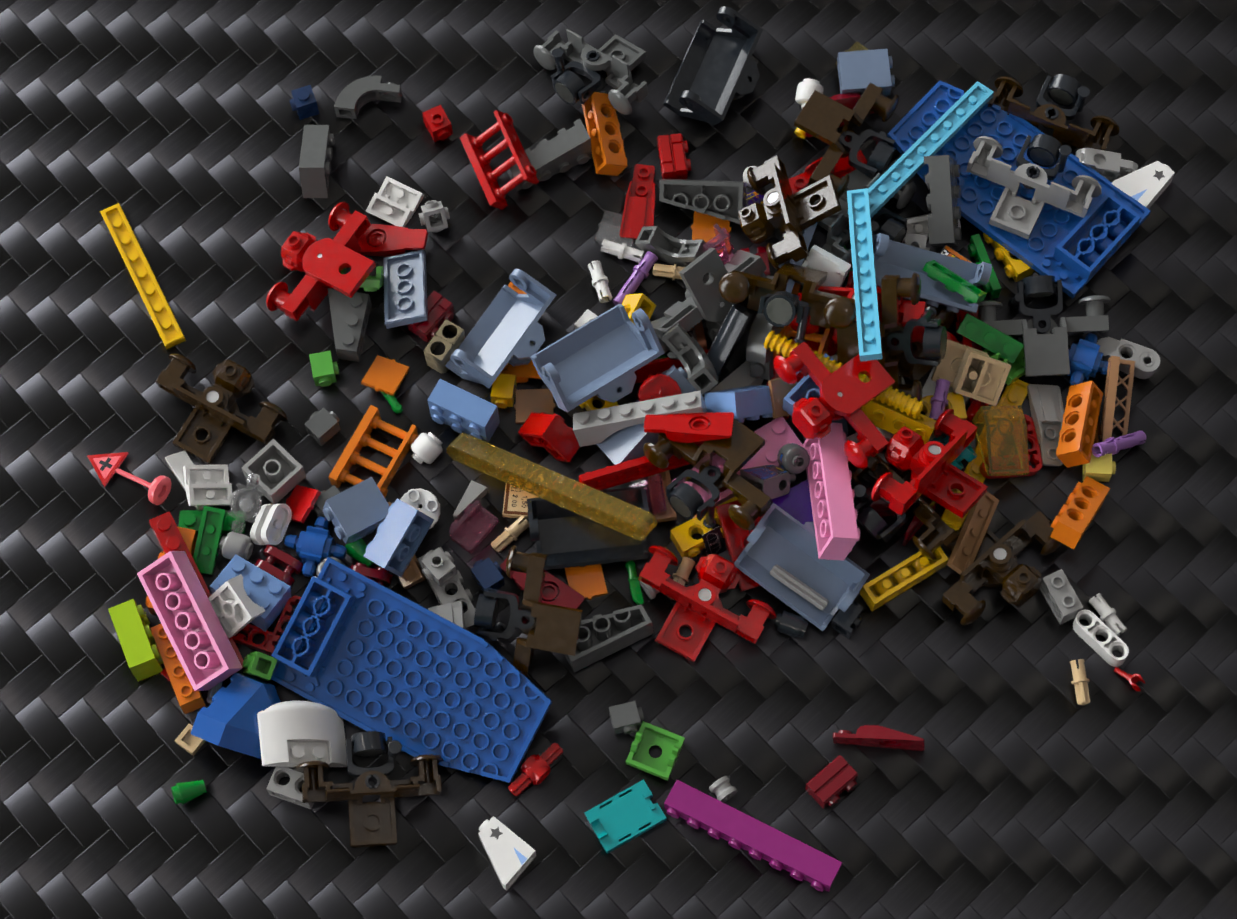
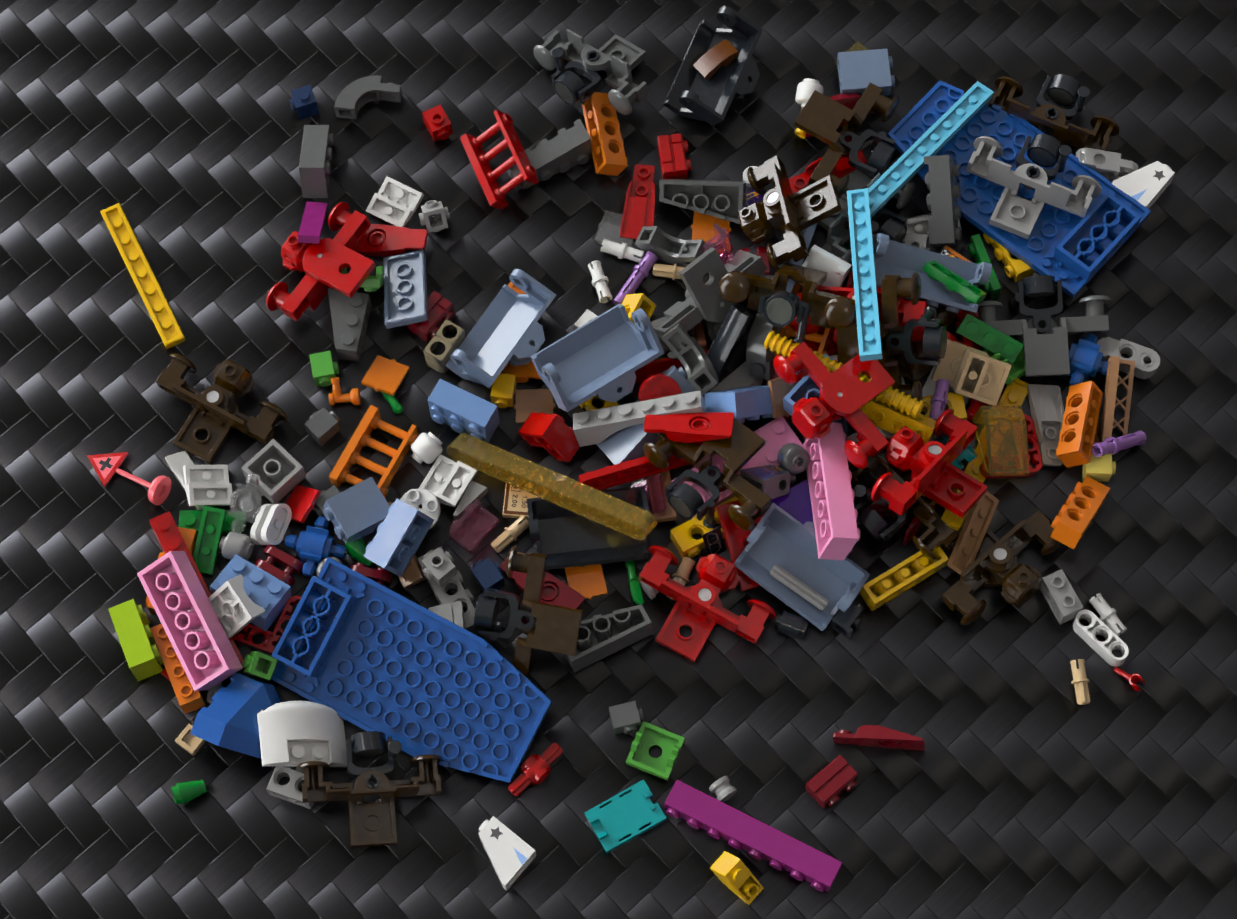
(312, 222): none -> magenta tile
(337, 396): none -> orange piece
(448, 480): none -> white slope
(717, 56): none -> reddish brown slope
(737, 877): none -> yellow slope

